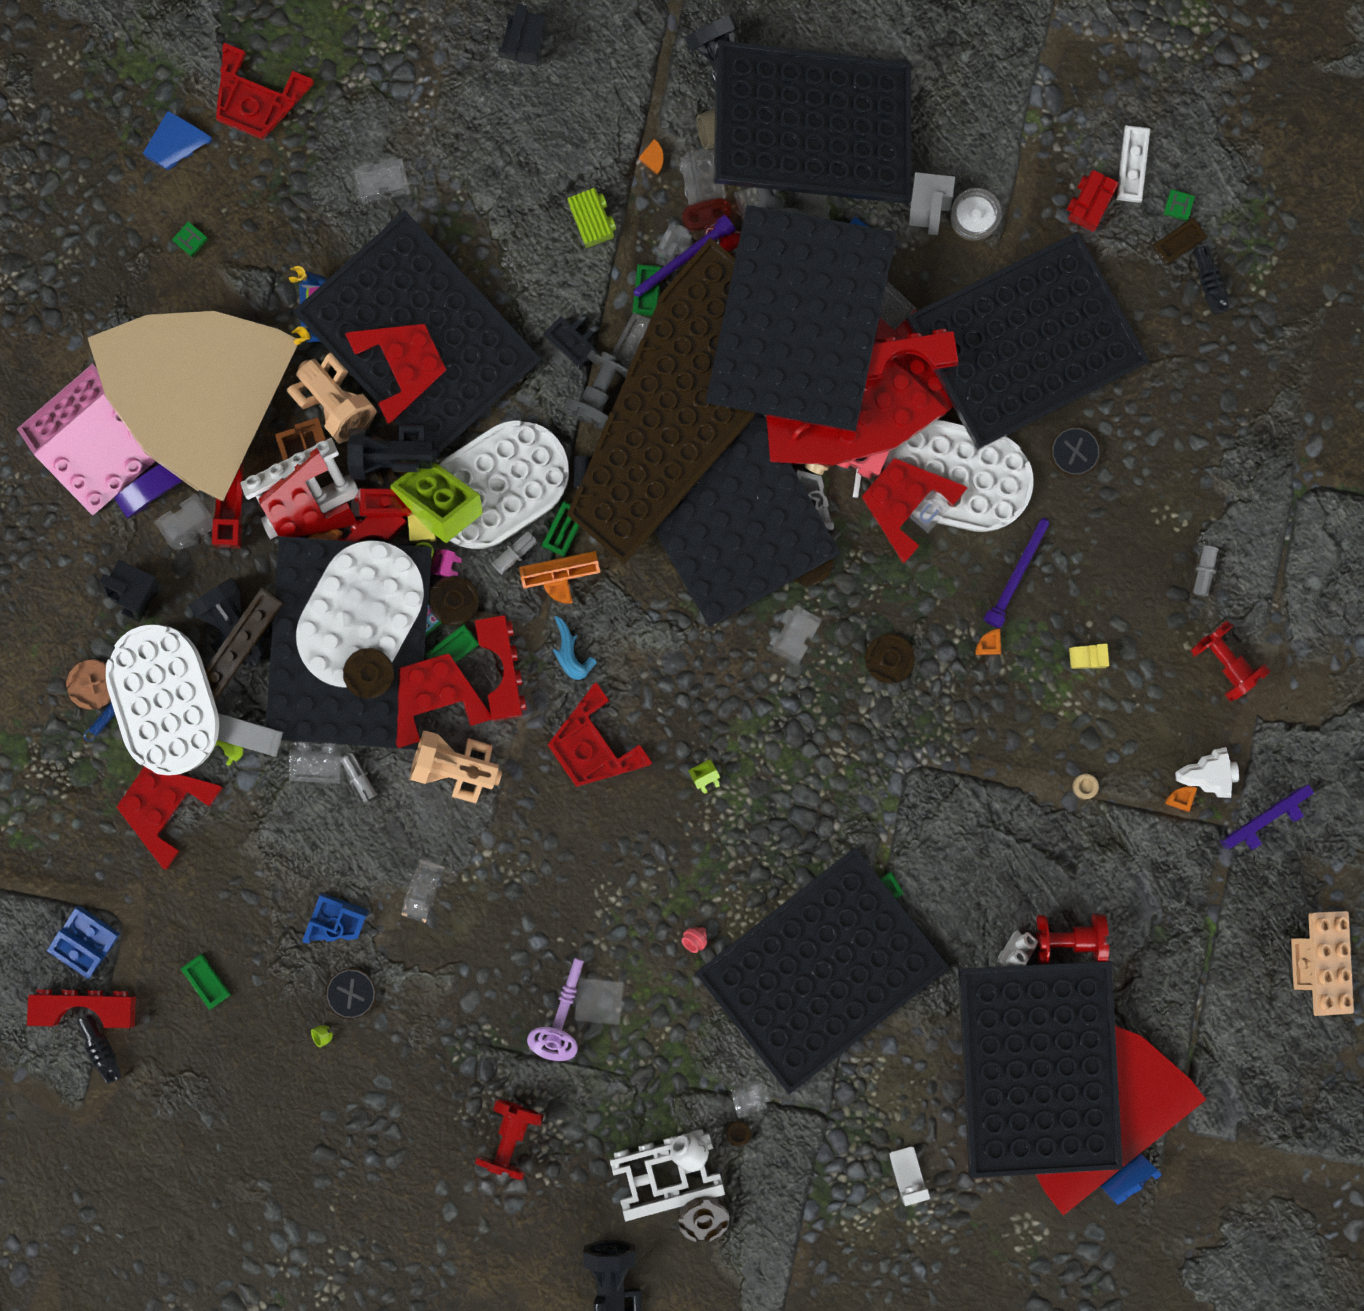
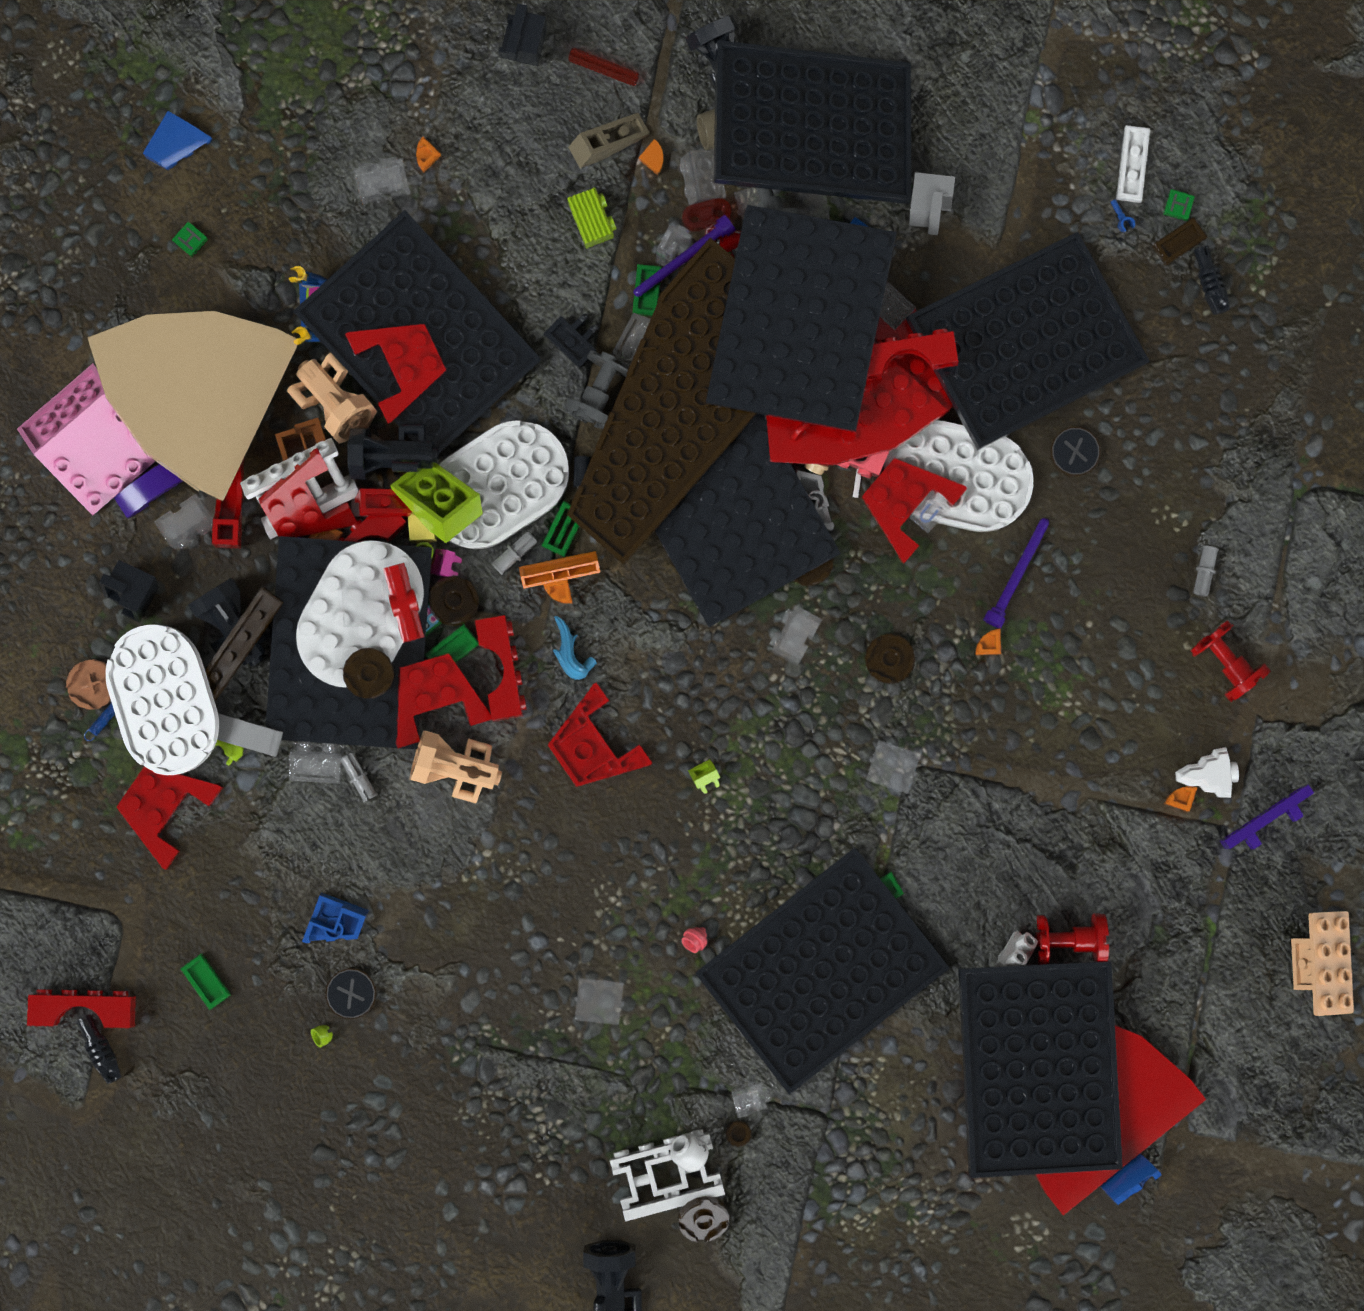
(83, 942): blue slope -> none
(250, 105): red wing -> none
(403, 602): none -> red piece
(422, 891): clear arch -> none
(426, 154): none -> orange tile
(512, 1130): red piece -> none
(555, 1033): lavender dish -> none
(603, 66): none -> clear red axle
(607, 139): none -> dark tan slope
(893, 767): none -> clear piece
(908, 1176): white bracket -> none
(975, 214): clear piece -> none
(1085, 786): tan tile -> none
(1089, 656): light yellow leg -> none
(1092, 200): red brick -> none
(1121, 216): none -> blue hand

